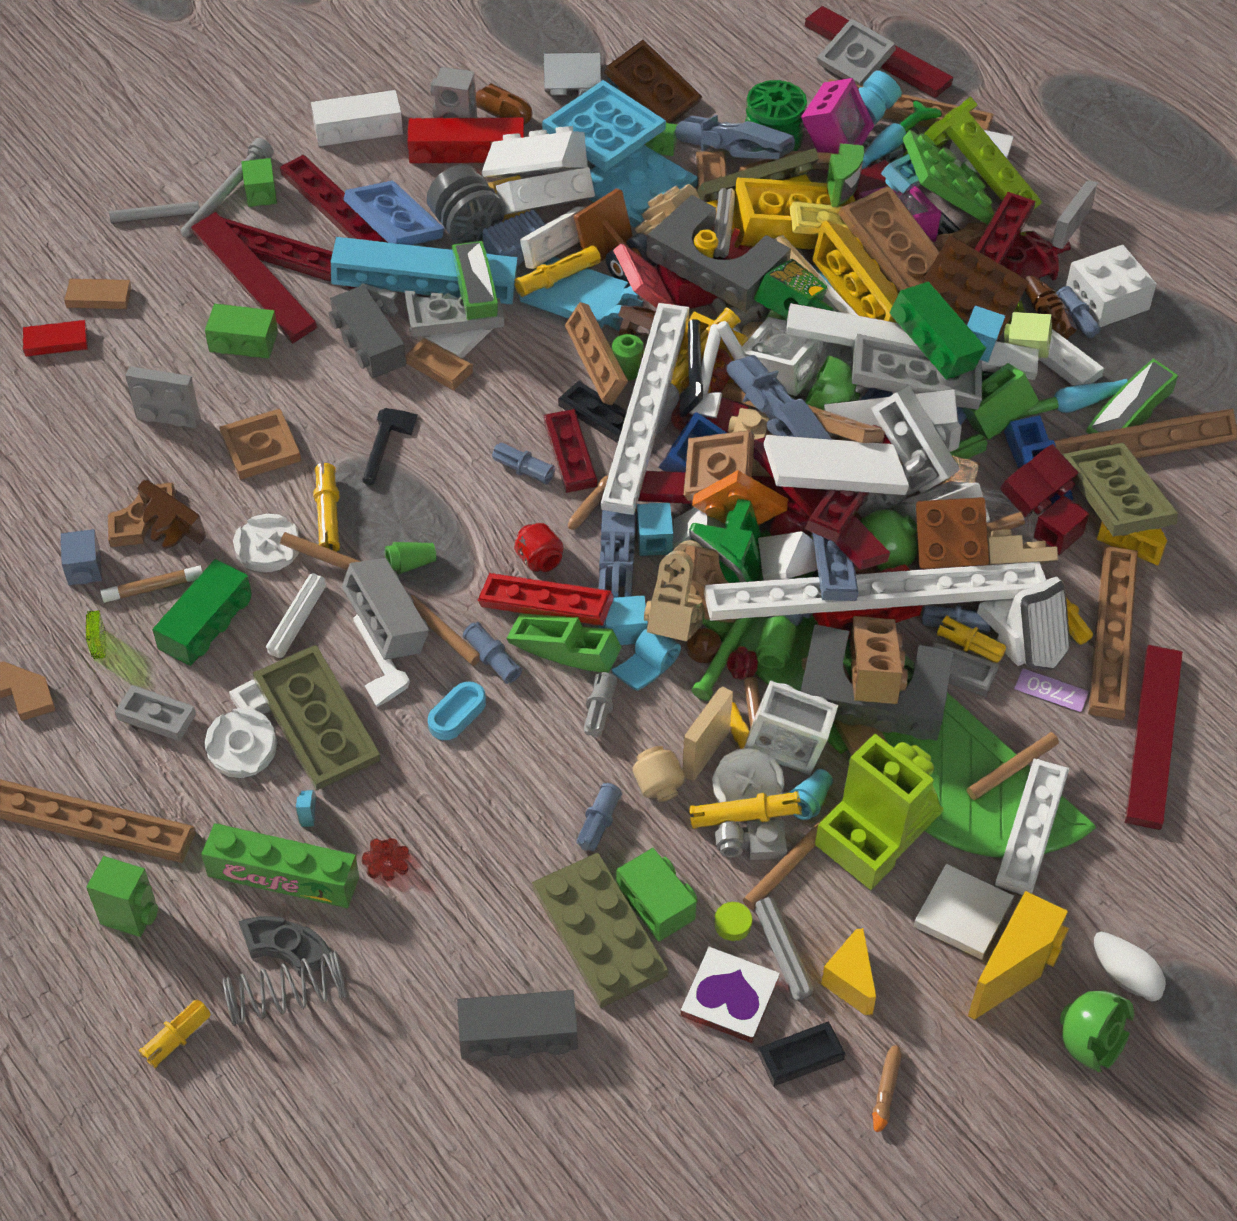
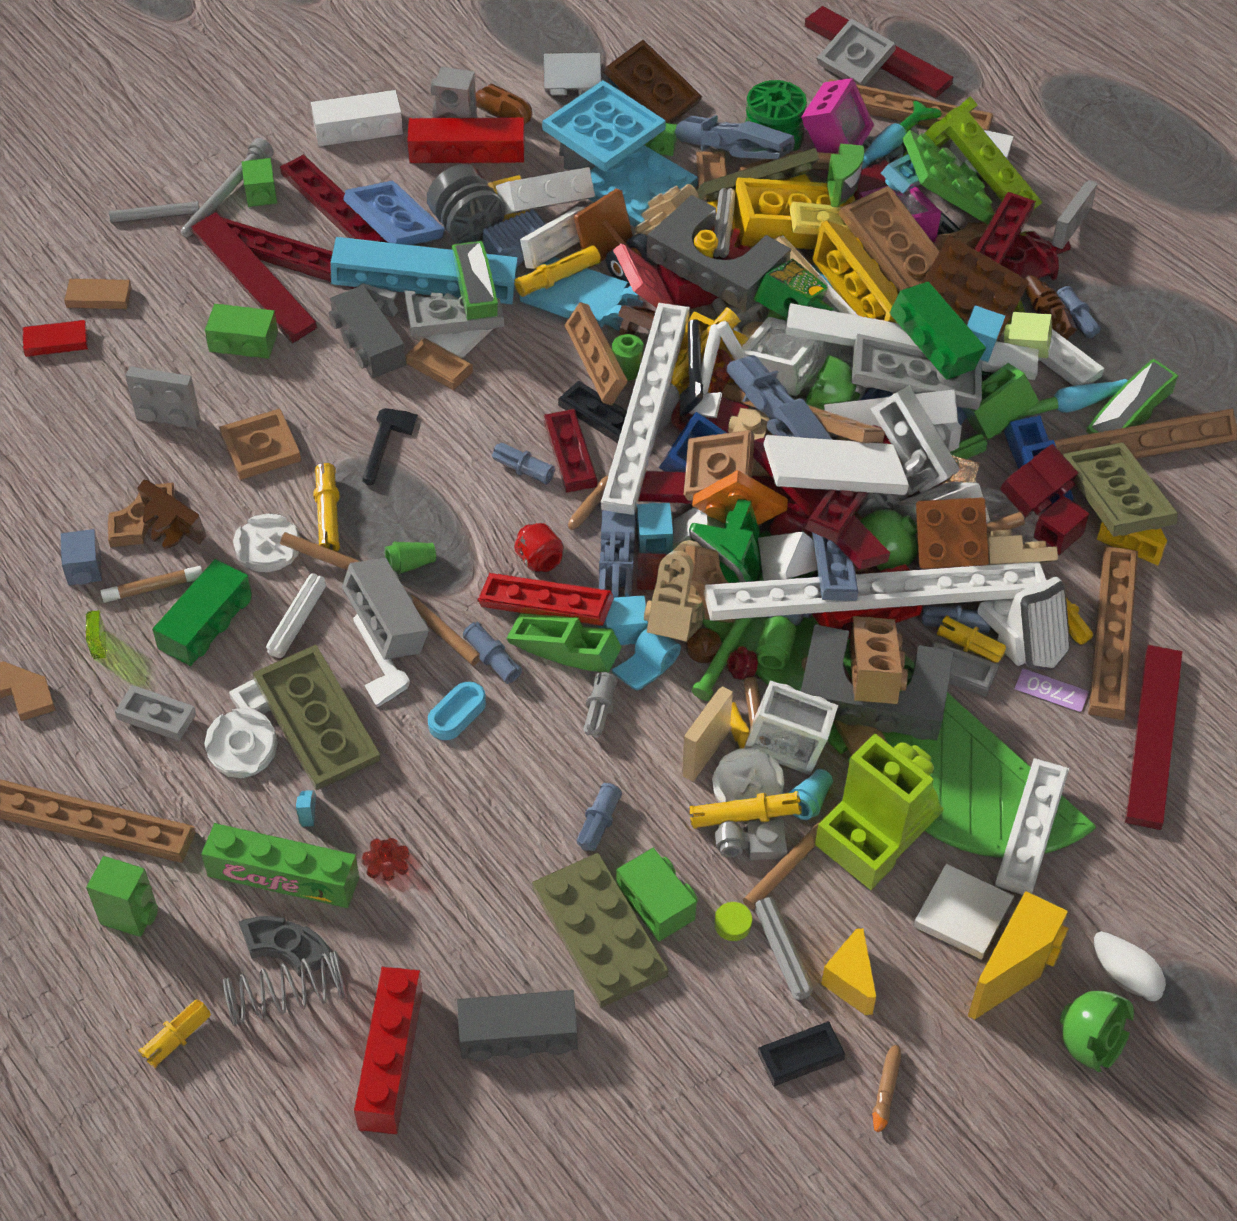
(388, 1050): none -> red brick
(536, 154): white slope -> none
(648, 570): none -> clear red tile
(658, 773): tan head -> none
(730, 994): tile -> none
(879, 94): medium azure wheel -> none
(1012, 766): medium nougat bar -> none
(1112, 285): white piece -> none

